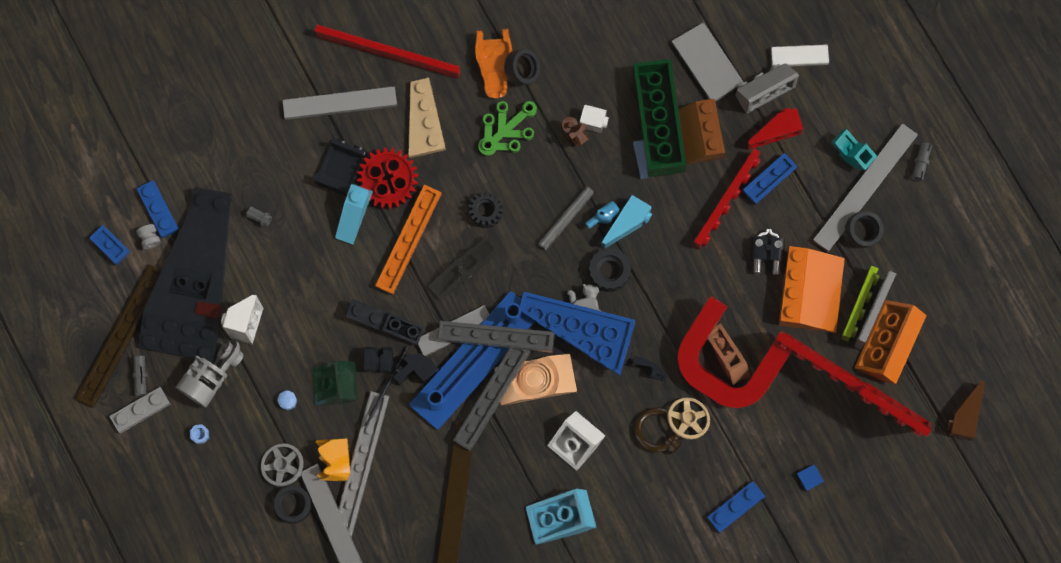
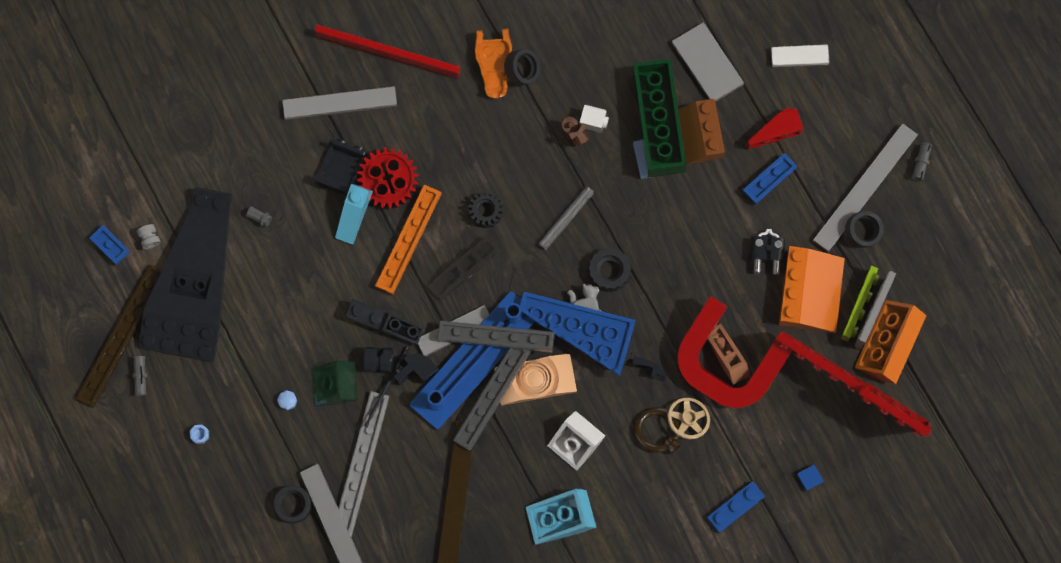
(140, 410): light grey plate -> none
(157, 209): blue plate -> none
(208, 309): clear red piece -> none
(210, 373): light grey cylinder -> none
(243, 319): white slope -> none
(282, 465): light grey wheel -> none
(336, 457): light orange piece -> none
(424, 126): tan wing -> none
(505, 130): bright green plant -> none
(604, 215): dark azure piece -> none
(630, 219): medium azure slope -> none
(732, 193): red plate -> none
(766, 87): light grey slope -> none
(853, 152): teal brick -> none
(965, 420): reddish brown slope -> none

